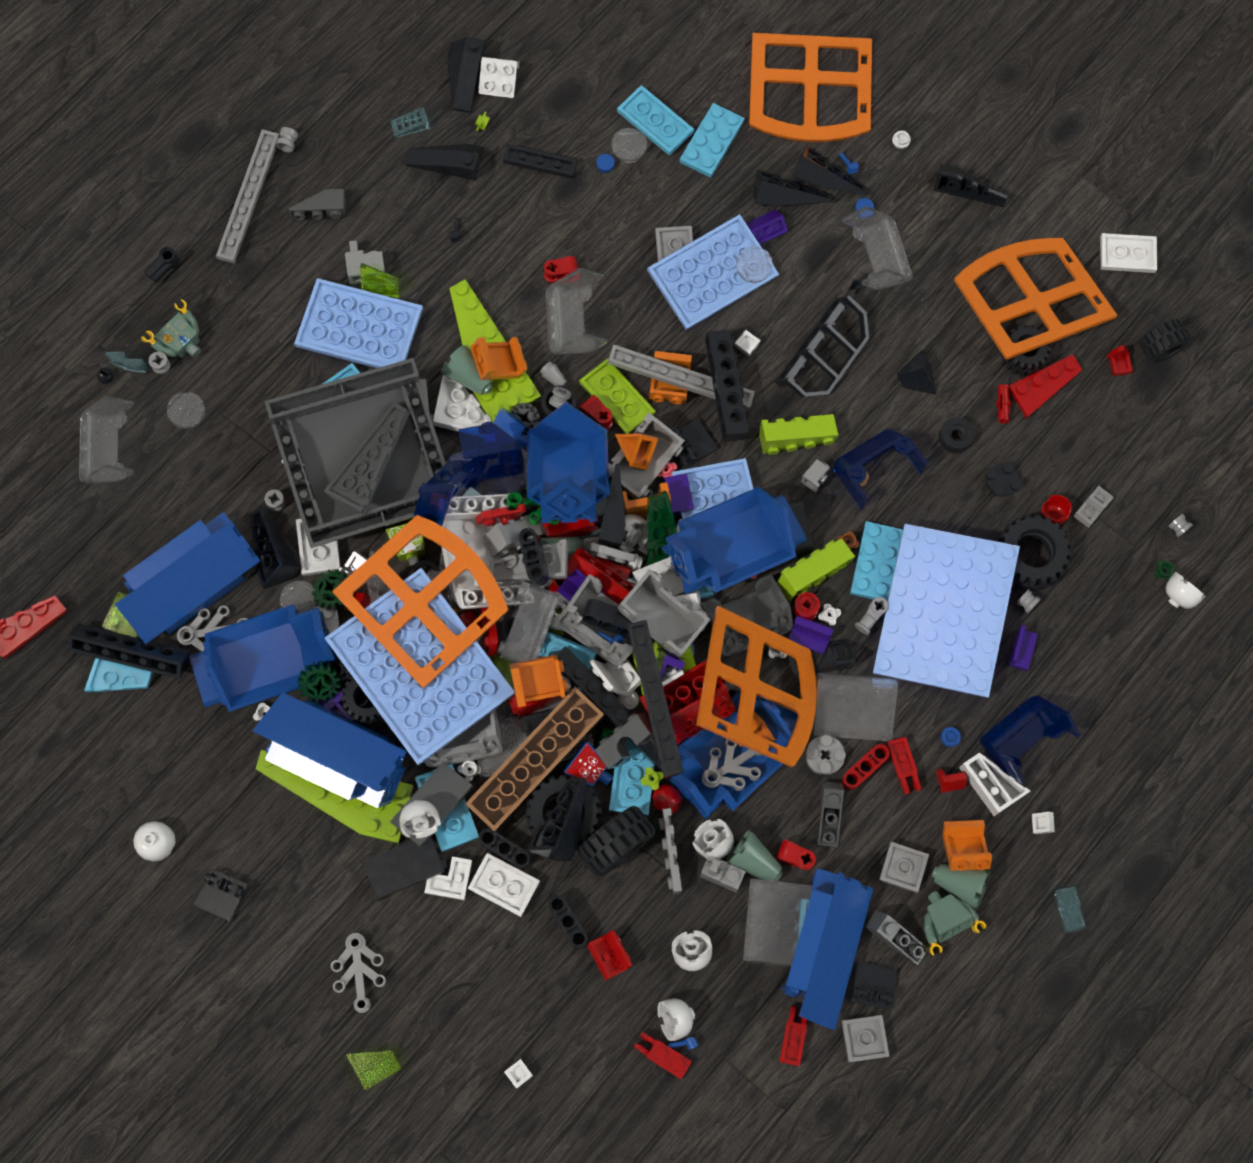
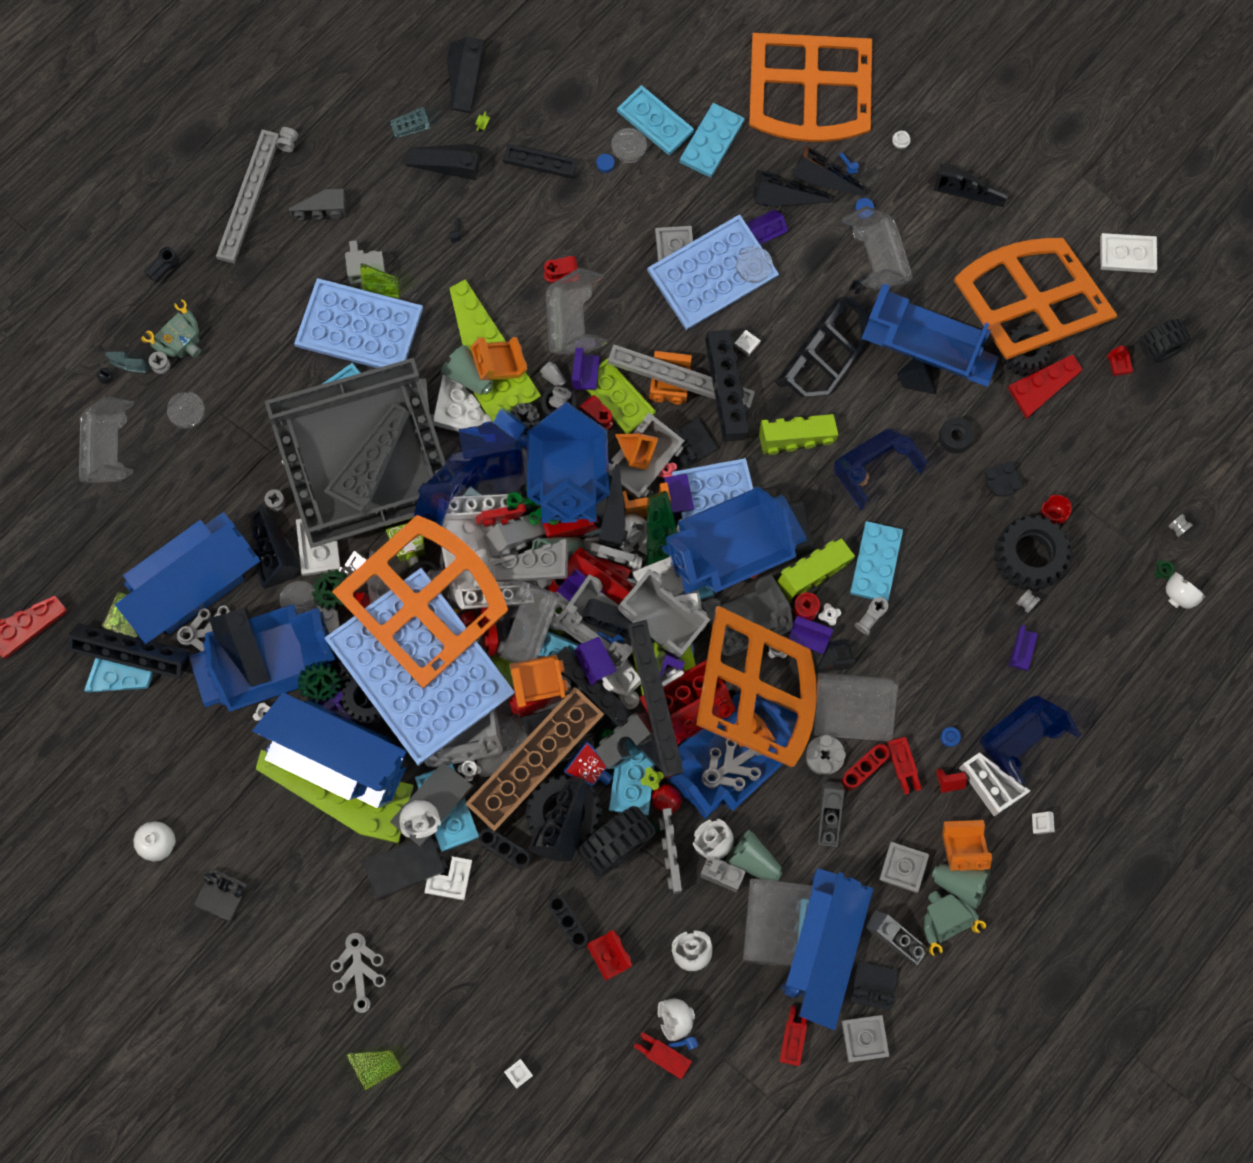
(239, 640): none -> black wedge
(498, 77): white bracket -> none
(504, 885): white plate -> none
(529, 549): black beam -> none
(585, 370): none -> dark purple panel
(594, 660): none -> dark purple panel
(792, 853): red piece -> none
(816, 475): light grey brick -> none
(850, 537): dark orange plate -> none
(930, 337): none -> blue panel
(946, 610): light blue plate -> none
(1003, 403): red pin -> none
(1069, 909): clear light blue slope -> none
(1093, 506): light grey slope -> none

